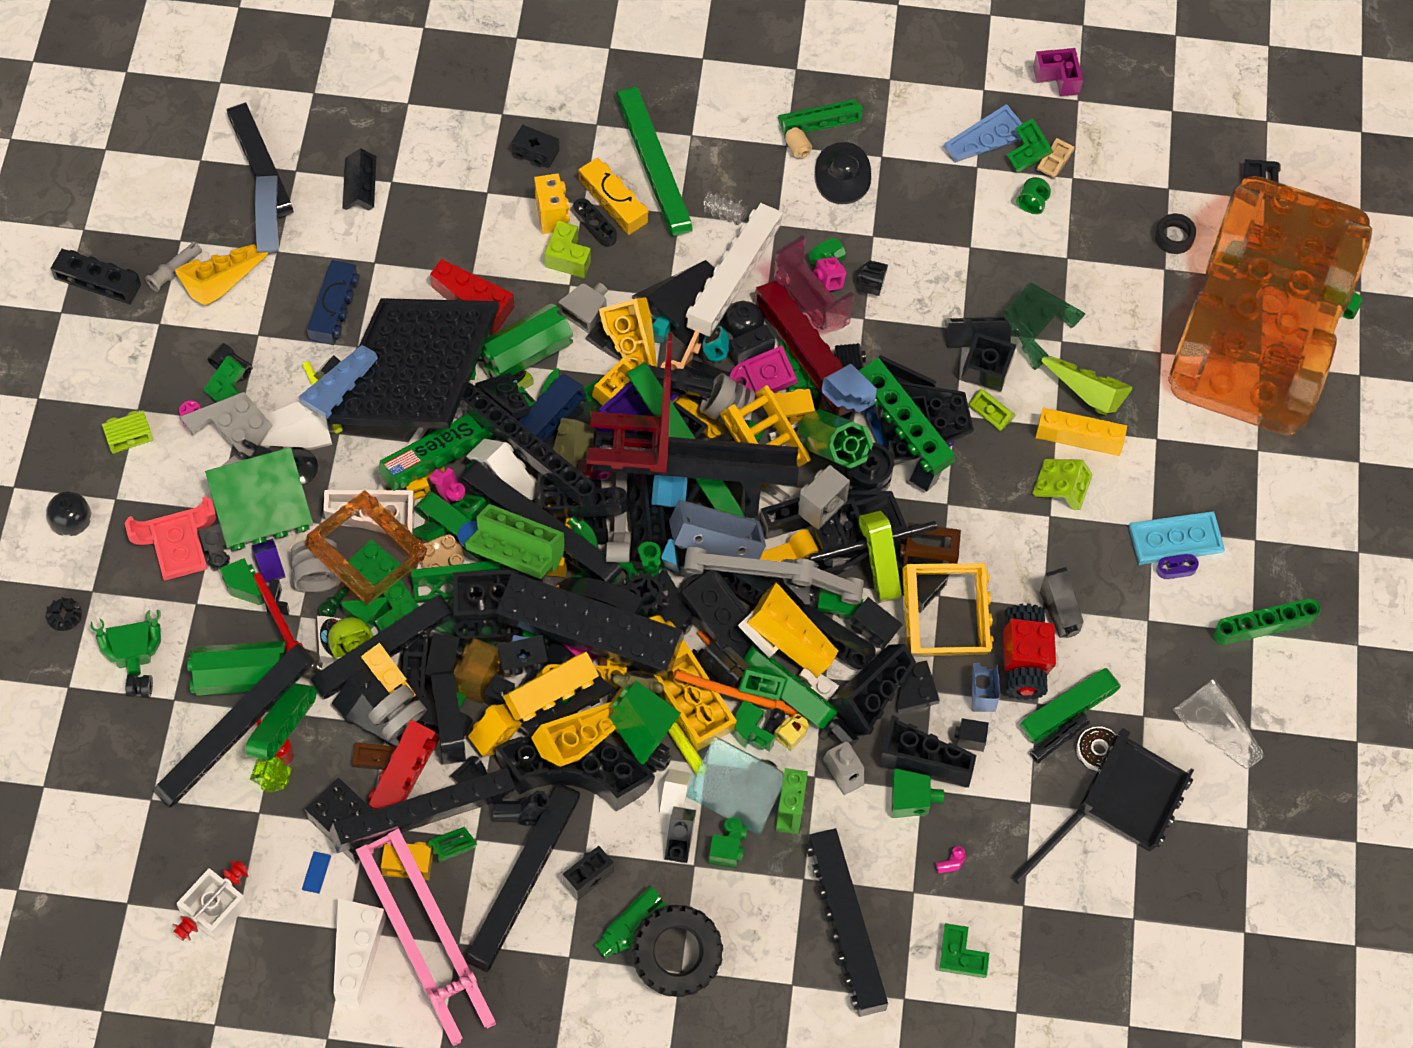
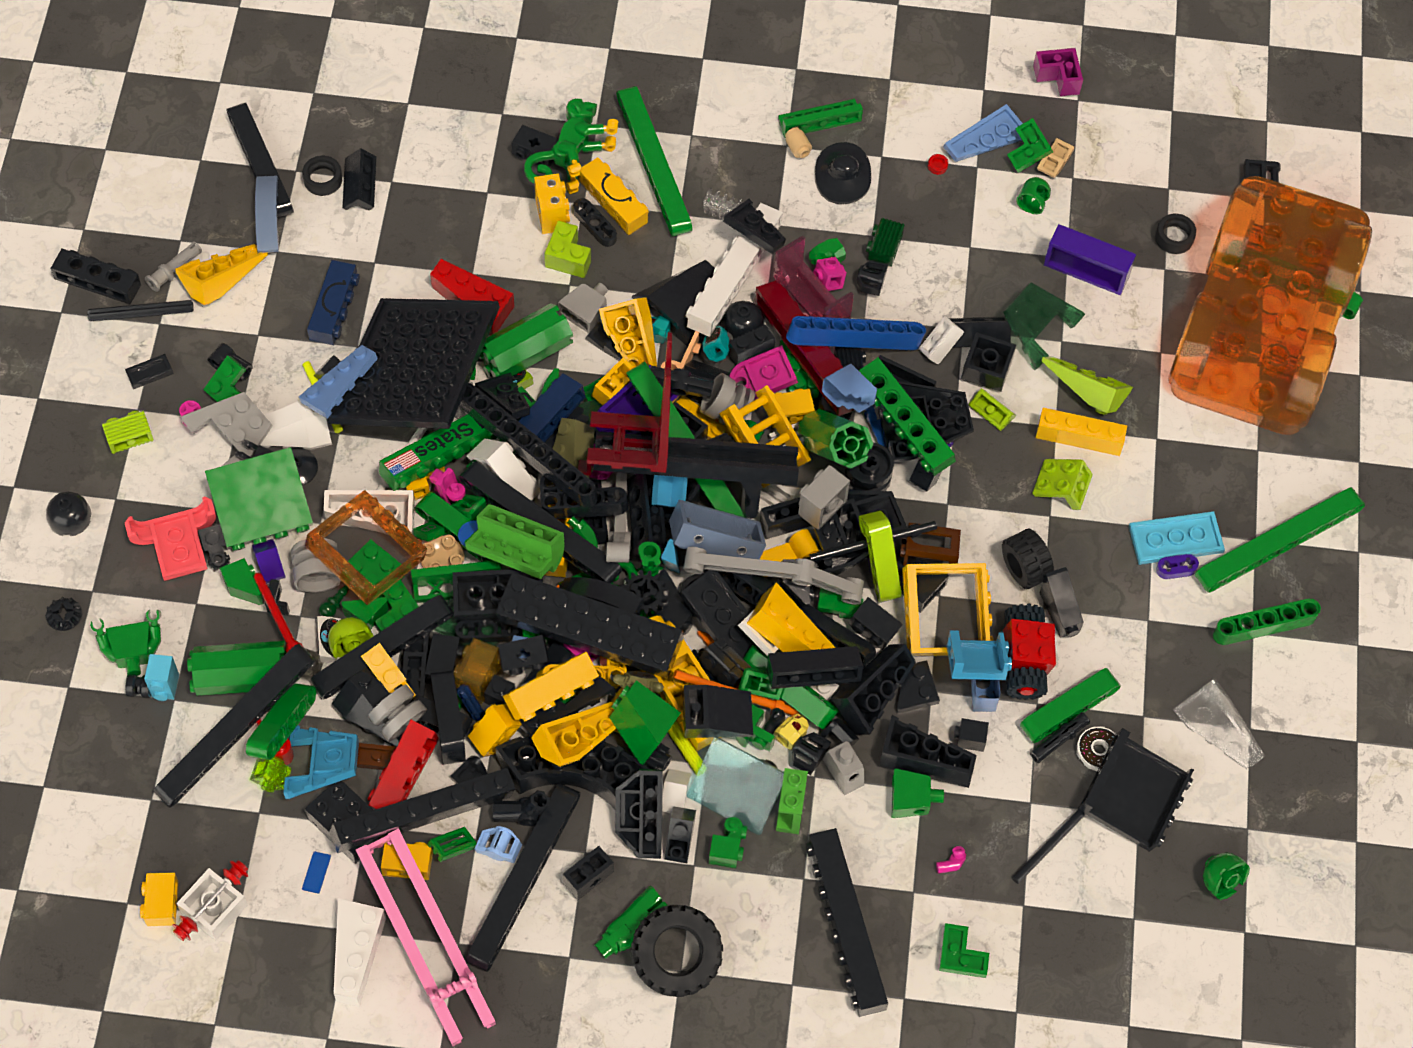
(140, 310): none -> black axle
(149, 371): none -> black tile
(160, 899): none -> yellow brick
(161, 677): none -> medium azure brick
(322, 162): none -> black tyre
(332, 759): none -> dark azure wing
(470, 702): none -> dark blue axle
(499, 844): none -> light blue piece
(572, 141): none -> green animal
(641, 812): none -> black wedge
(716, 712): none -> black slope
(753, 226): none -> black wing
(809, 751): none -> black piece
(814, 667): none -> black brick
(855, 333): none -> blue beam
(885, 242): none -> dark green brick
(938, 164): none -> red tile
(941, 340): none -> white slope
(978, 658): none -> dark azure panel
(1027, 558): none -> black tyre
(1089, 259): none -> dark purple piece
(1224, 873): none -> green cylinder
(1279, 540): none -> green beam

